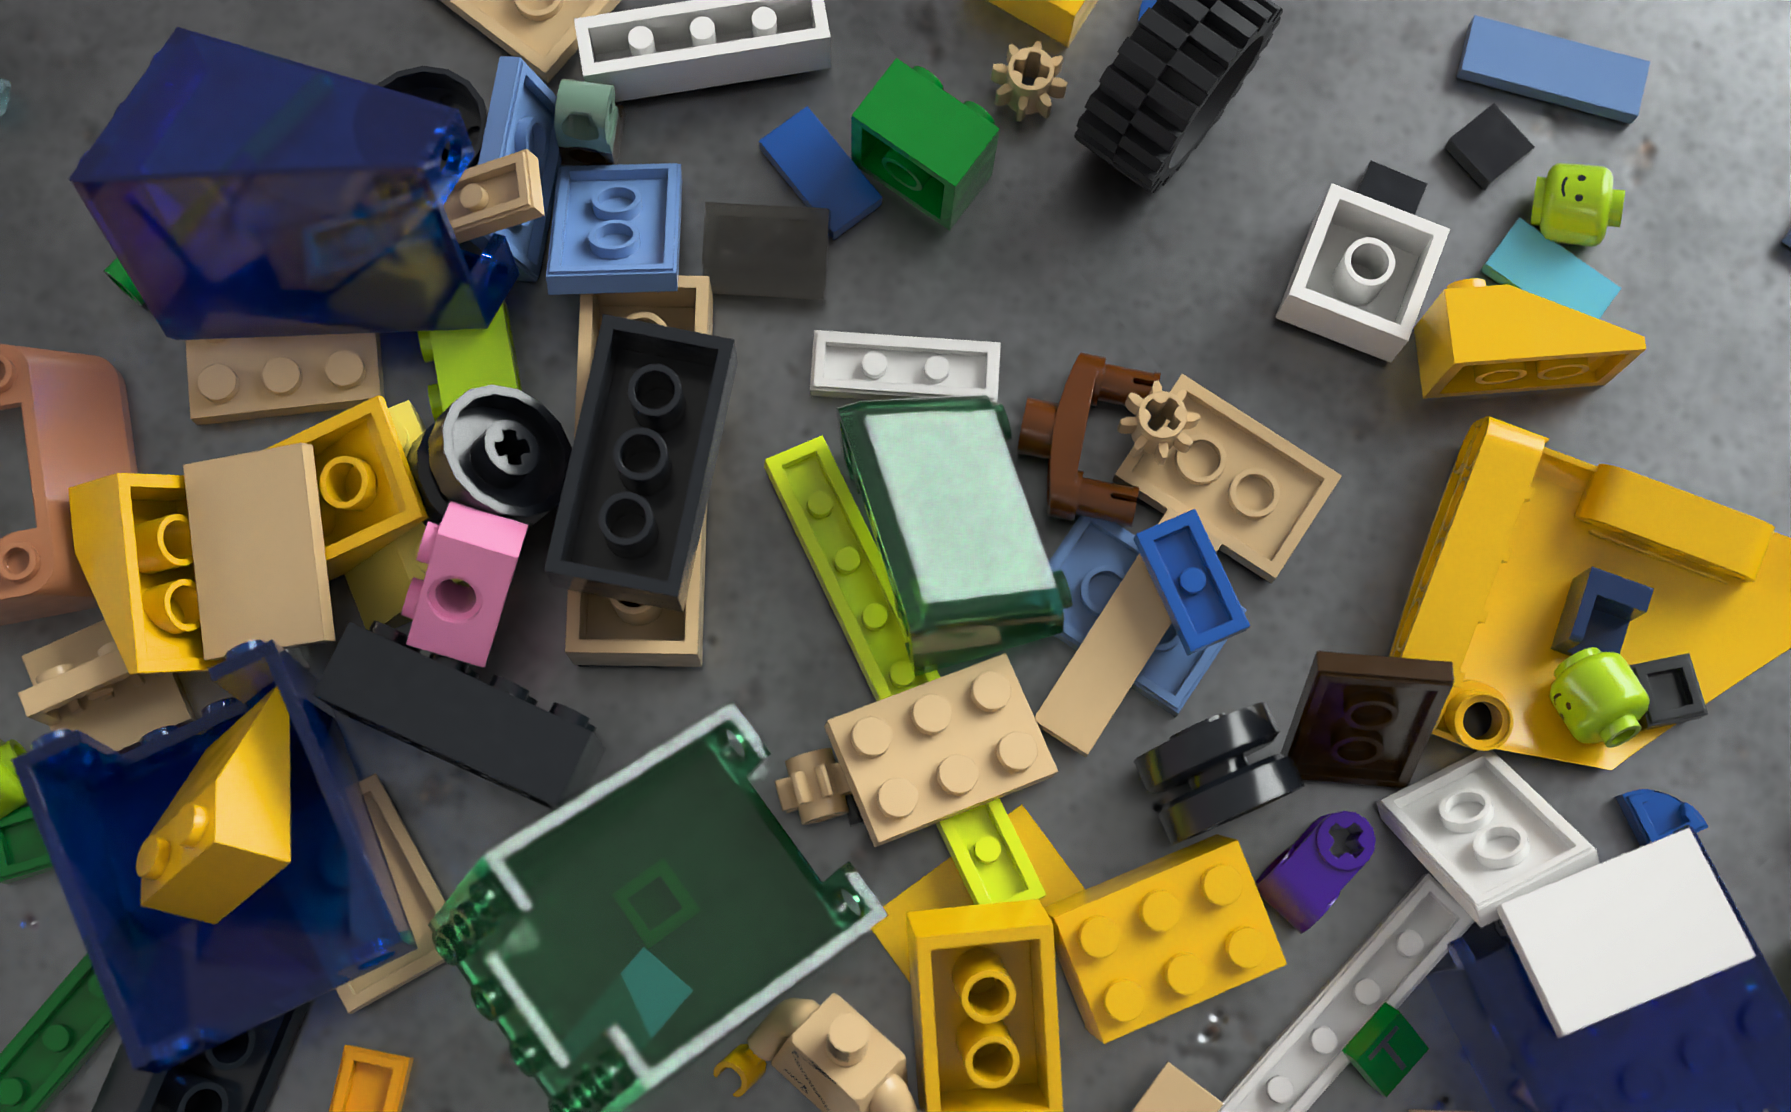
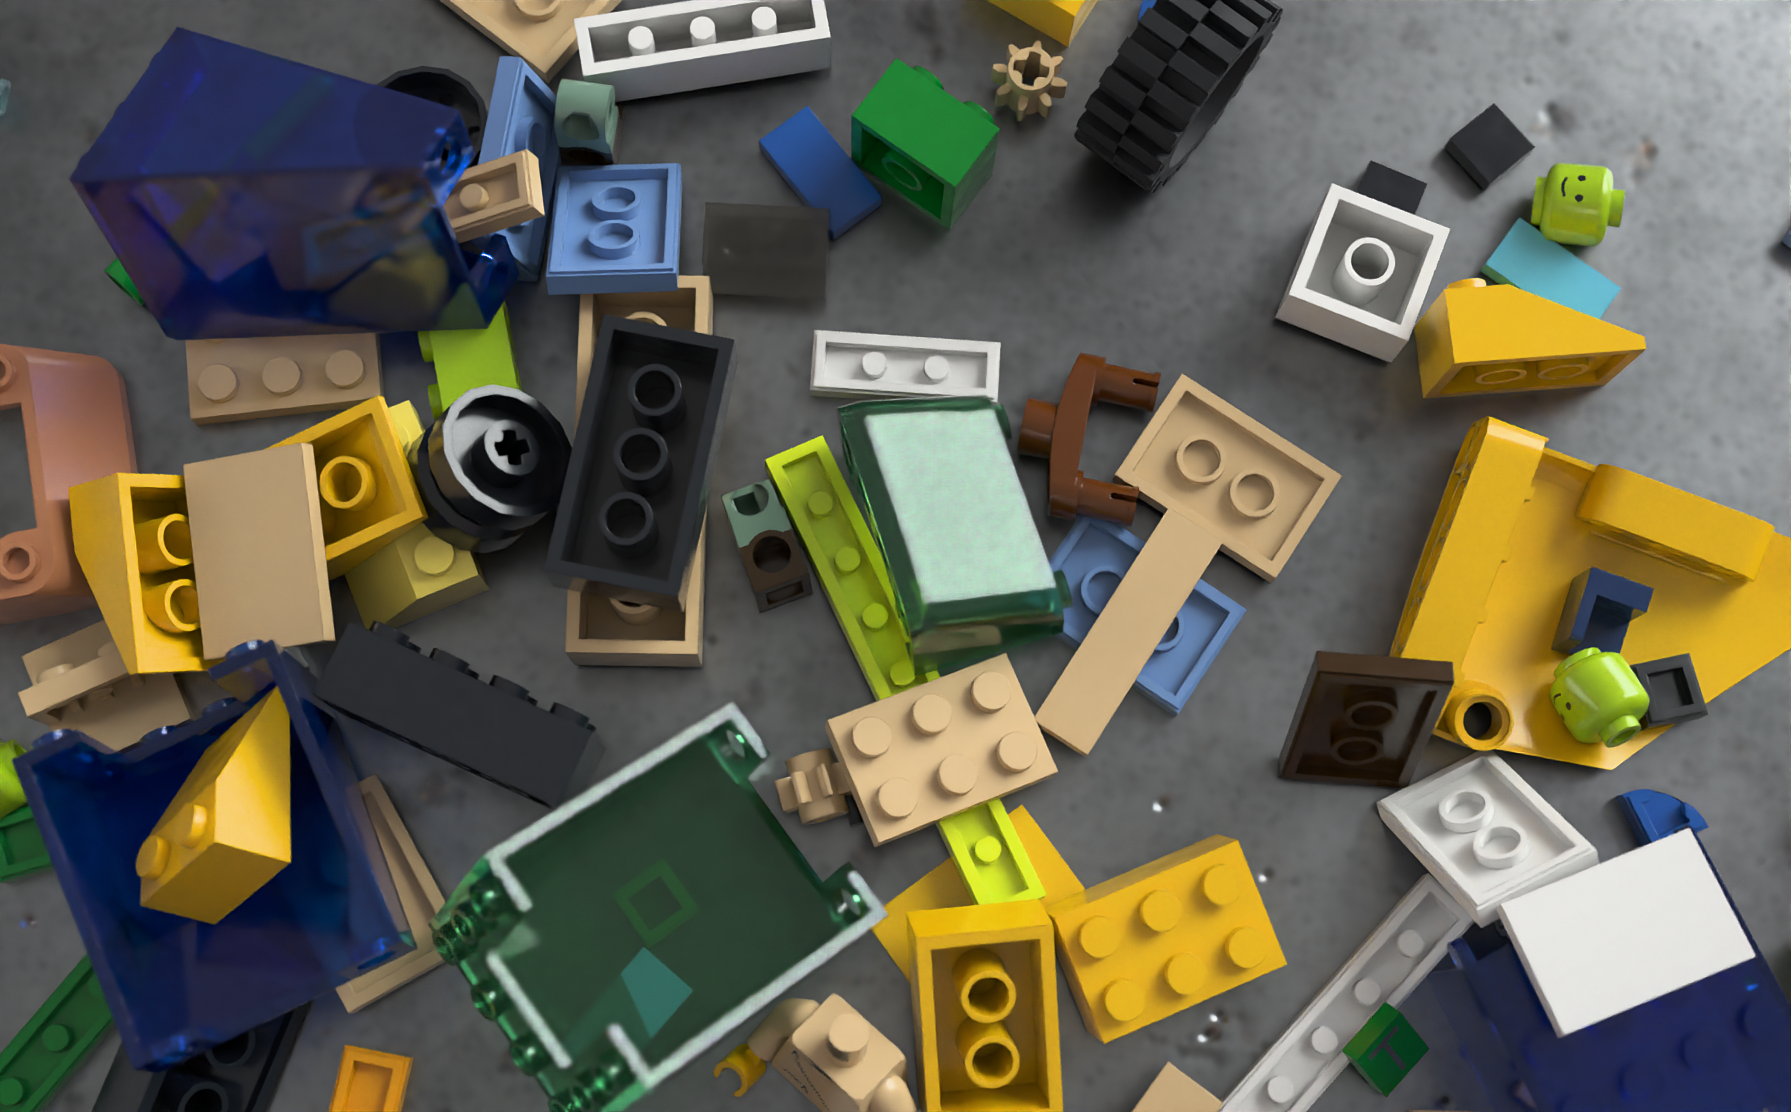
(454, 617): bright pink brick -> none
(767, 545): none -> leg
(1154, 405): tan gear -> none
(1191, 582): blue plate -> none
(1216, 767): black wheel -> none
(1308, 876): dark purple piece -> none
(1553, 69): medium blue tile -> none

